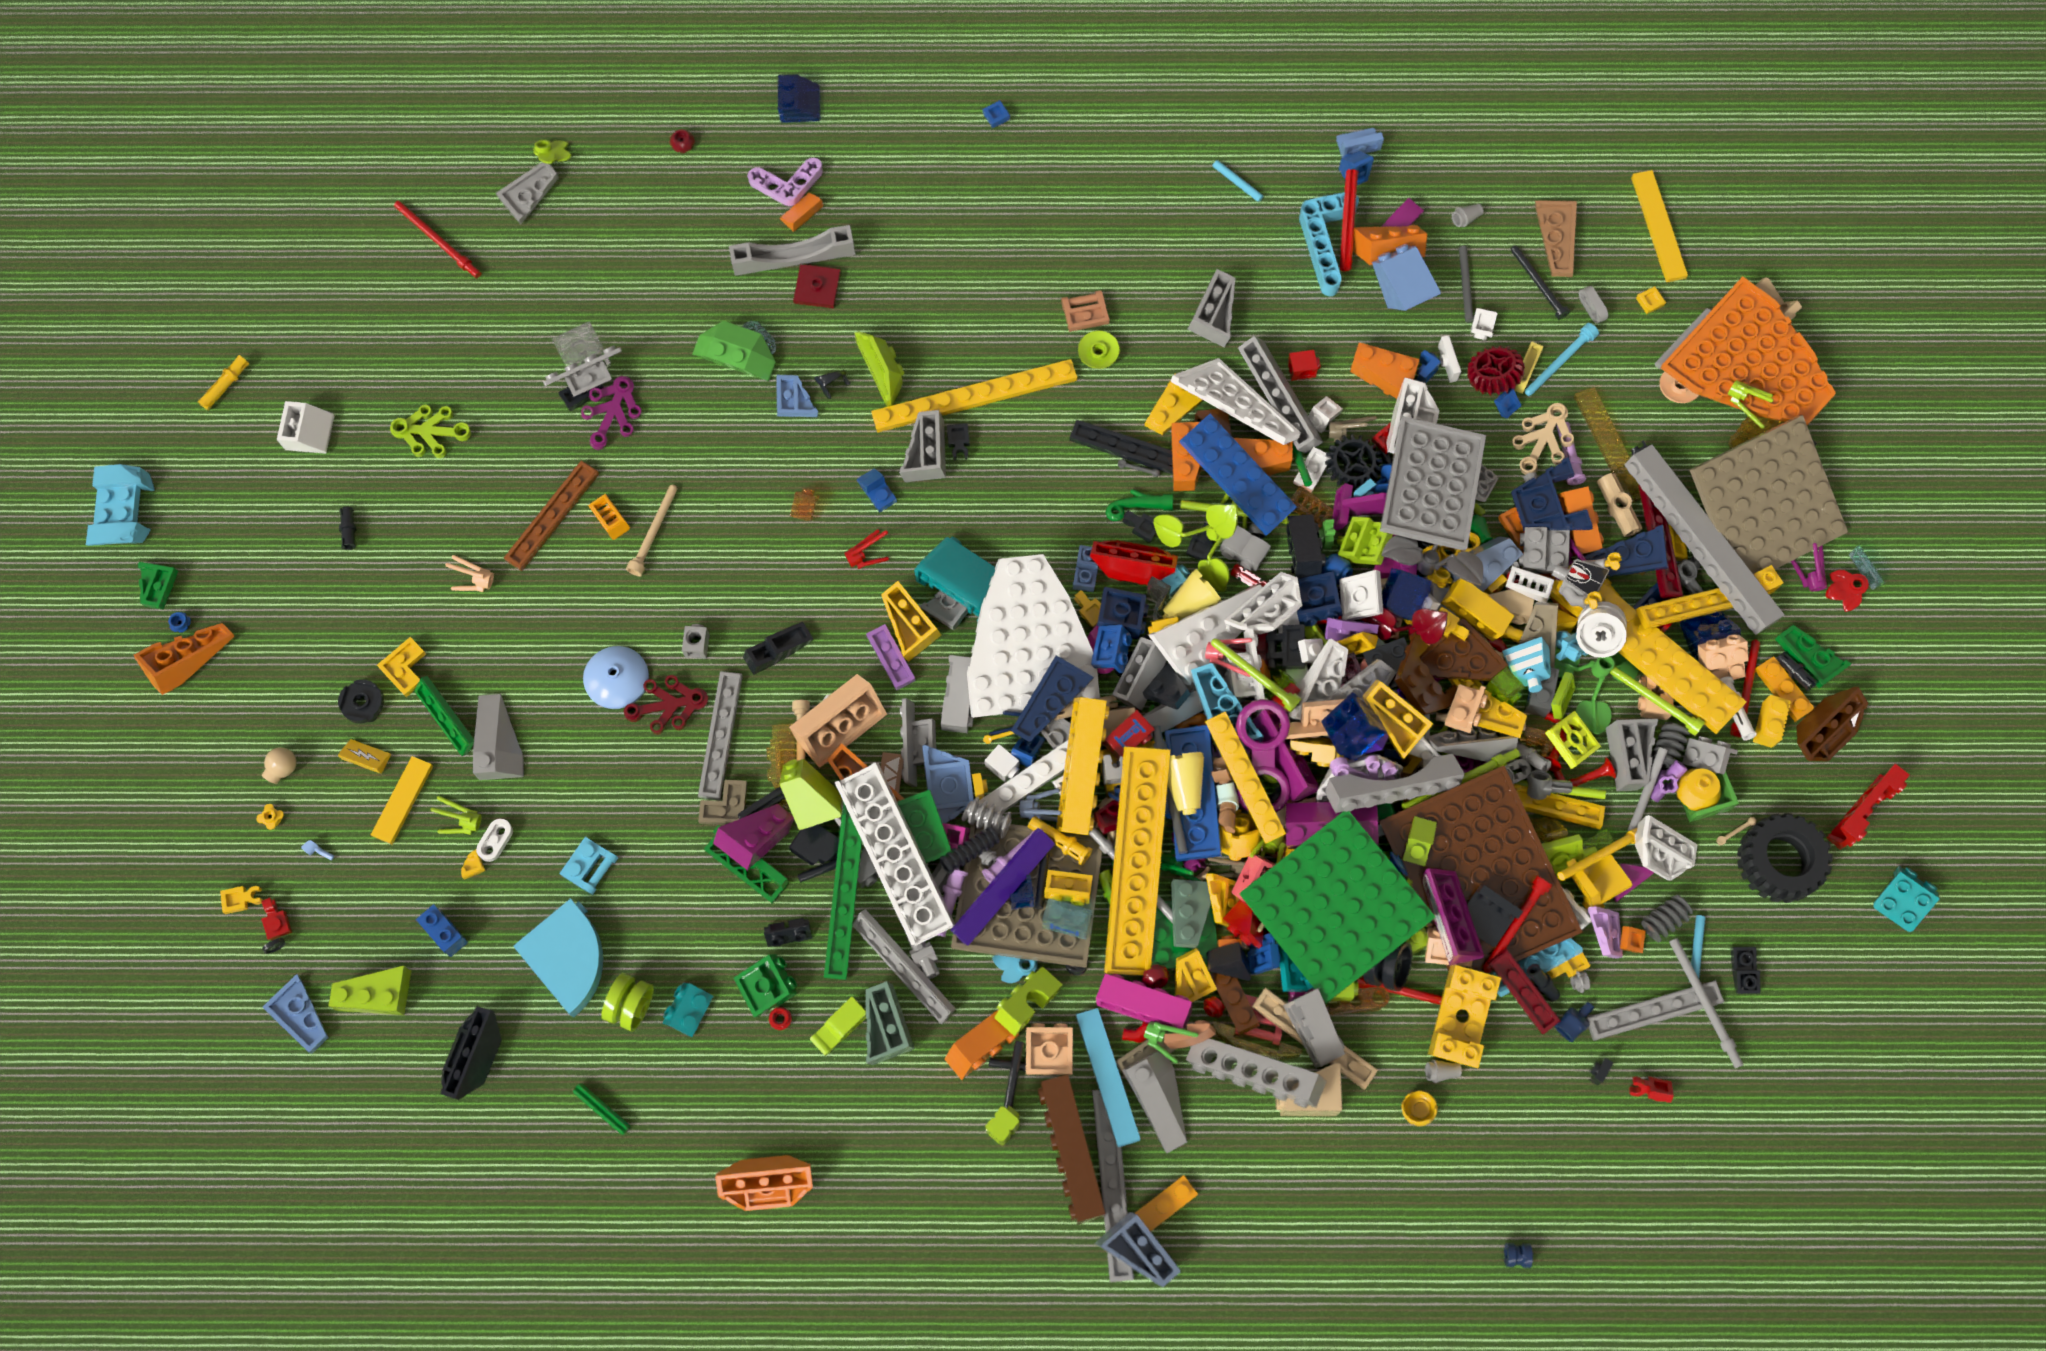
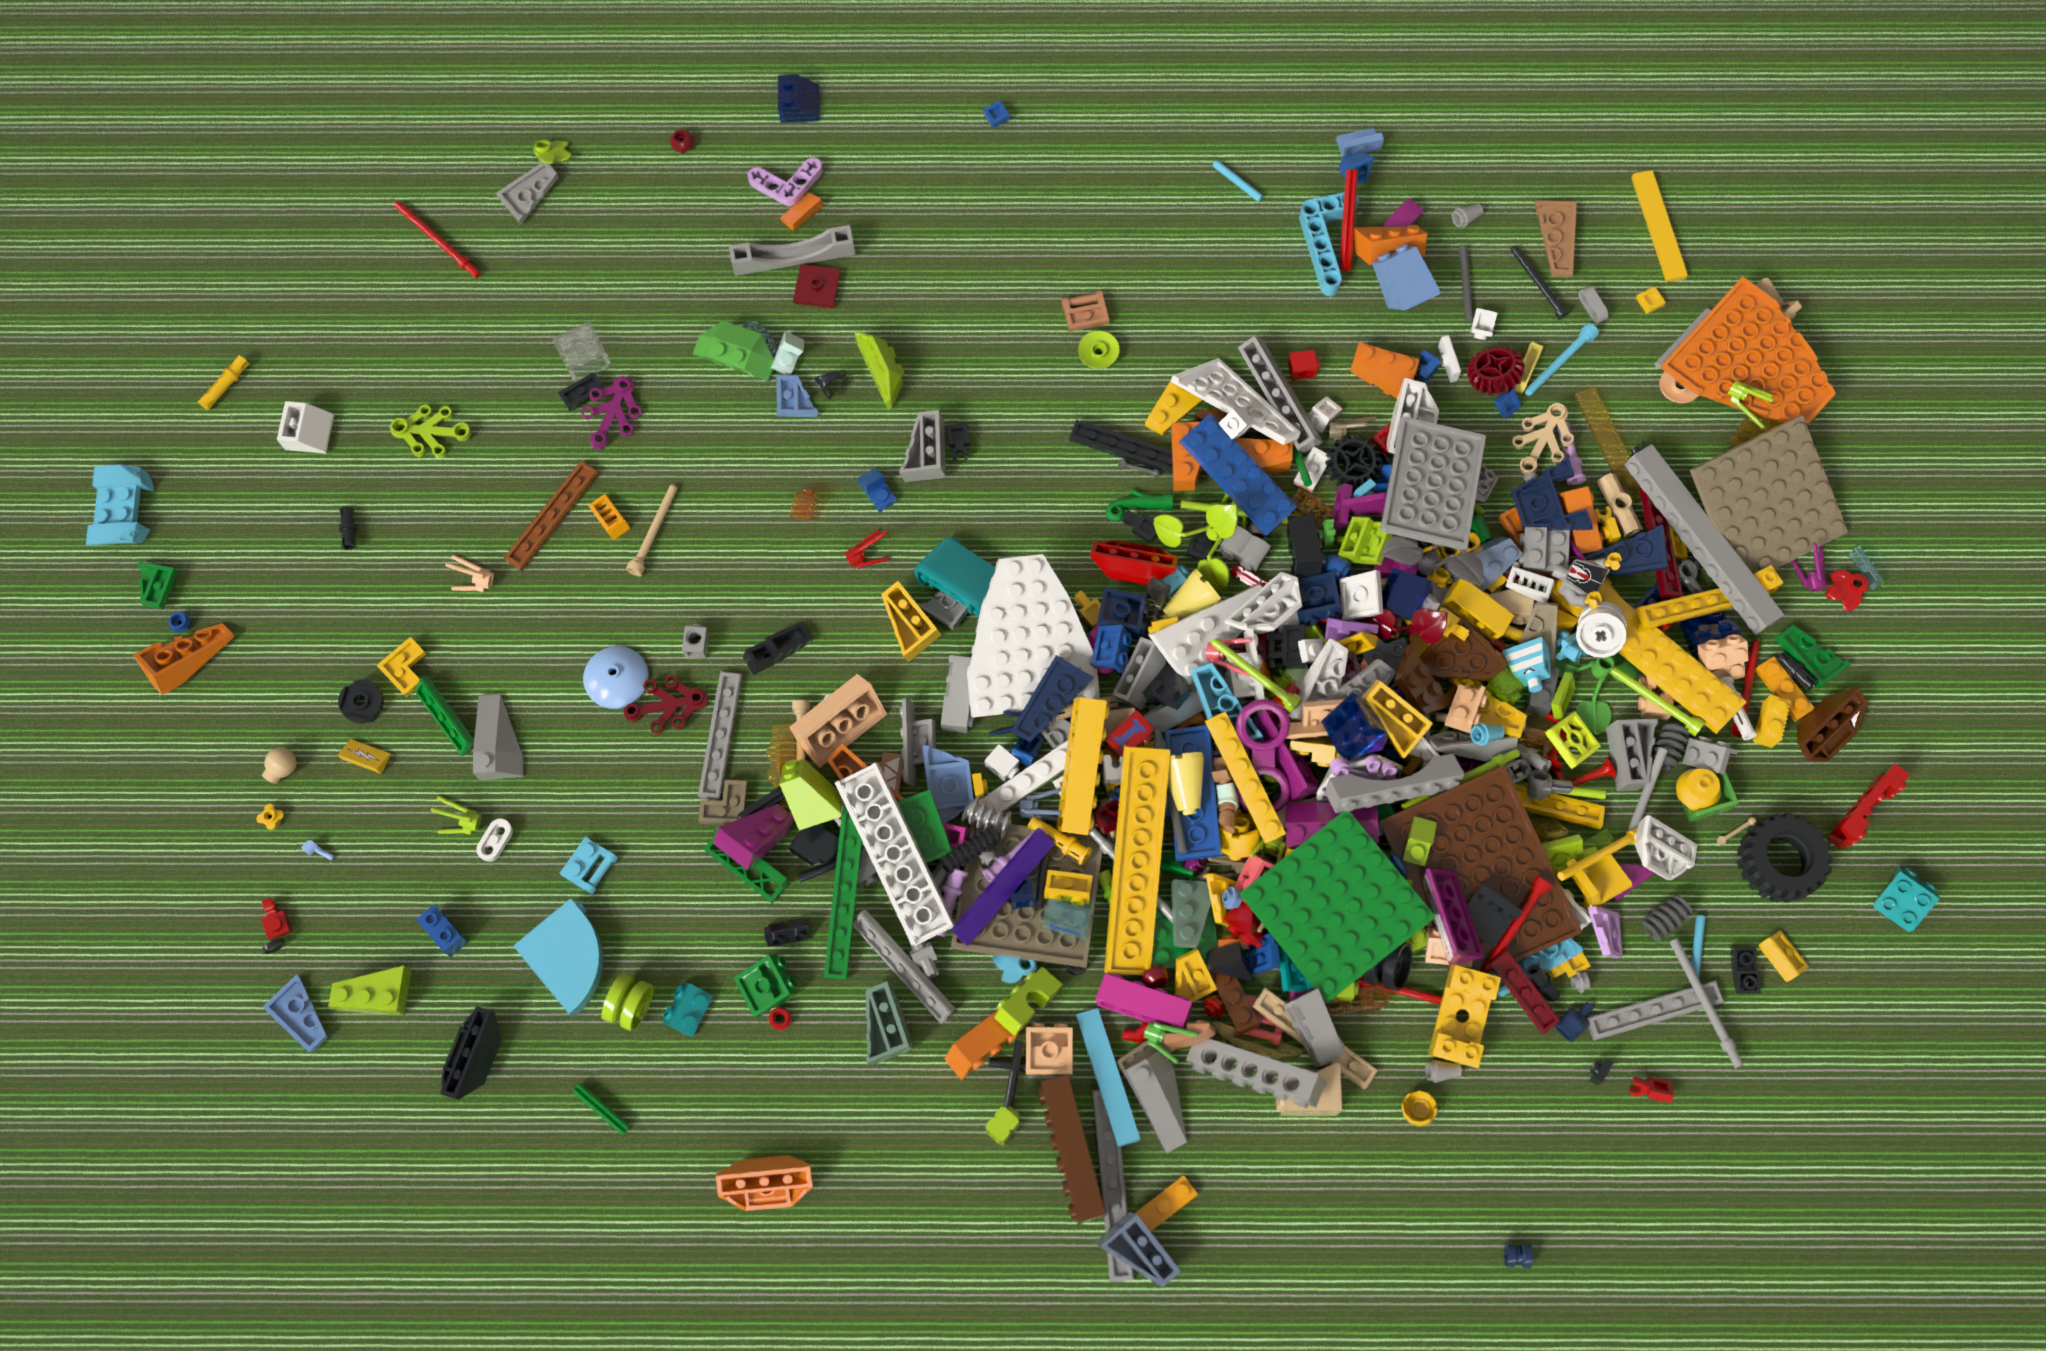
(237, 899): yellow plate -> none
(402, 800): yellow tile -> none
(472, 865): yellow tile -> none
(587, 375): light grey bracket -> none
(787, 353): none -> light aqua slope
(839, 1026): lime piece -> none
(890, 657): medium lavender plate -> none
(976, 395): yellow plate -> none
(988, 738): yellow hinge -> none
(1085, 570): medium blue slope -> none
(1214, 311): light grey wedge -> none
(1231, 898): none -> medium blue plate
(1236, 422): none -> white brick
(1485, 733): none -> medium azure cone
(1609, 527): none -> yellow plate
(1632, 939): orange plate -> none
(1673, 773): medium lavender axle -> none
(1783, 956): none -> yellow slope

